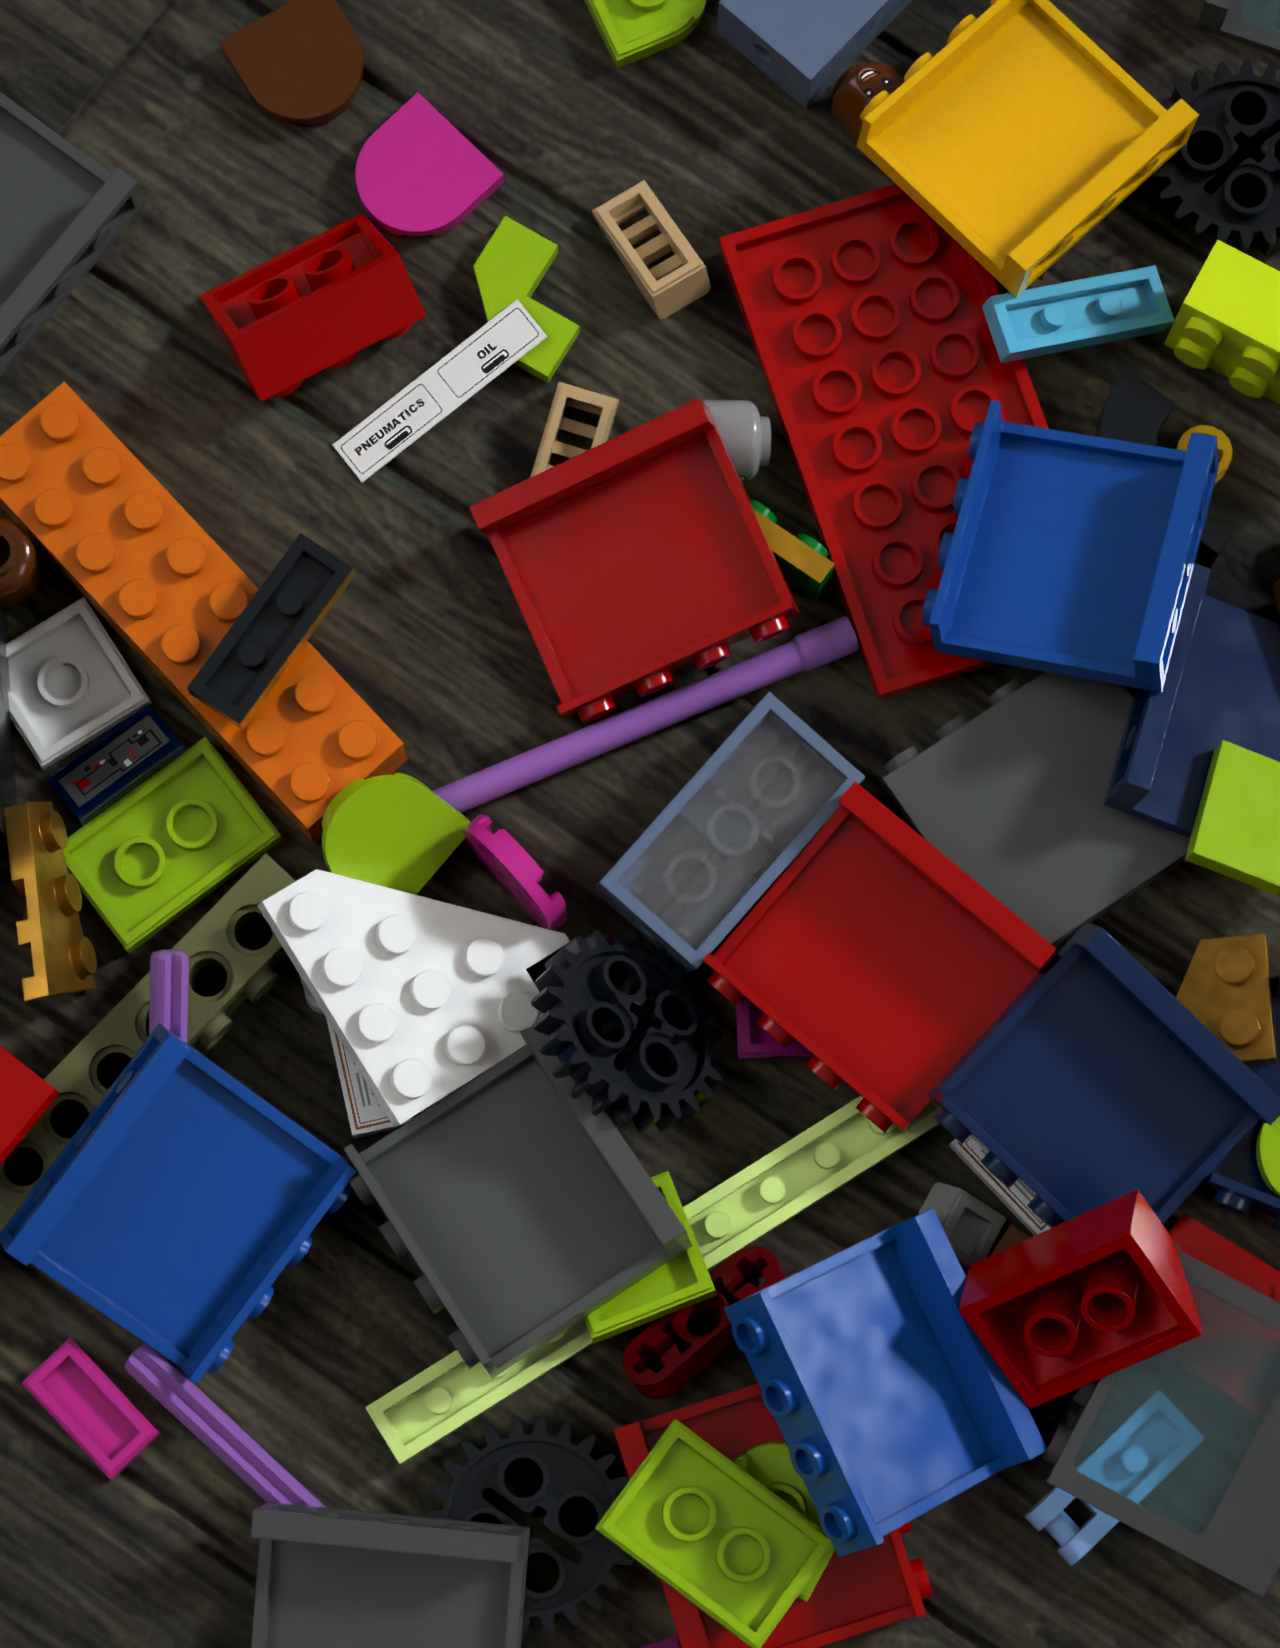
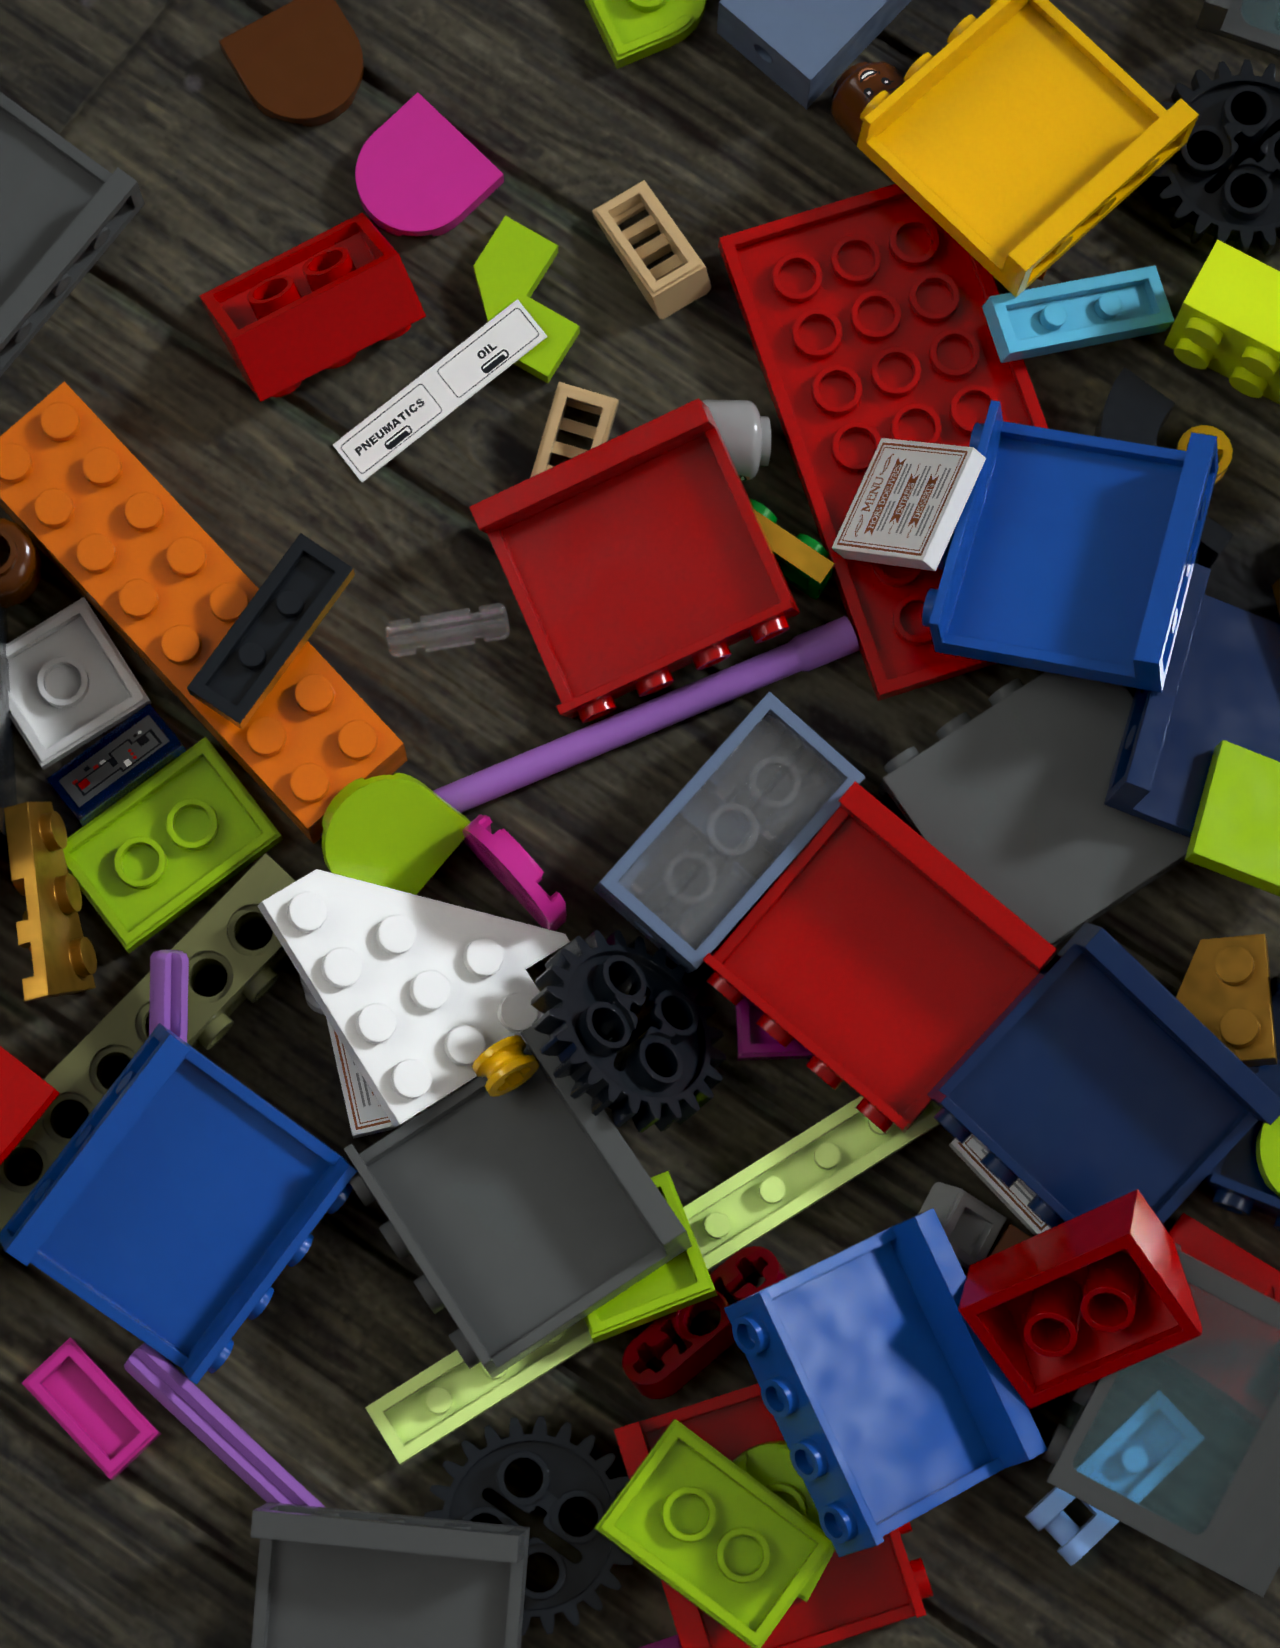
(447, 630): none -> clear axle
(505, 1065): none -> yellow bush
(909, 503): none -> white tile

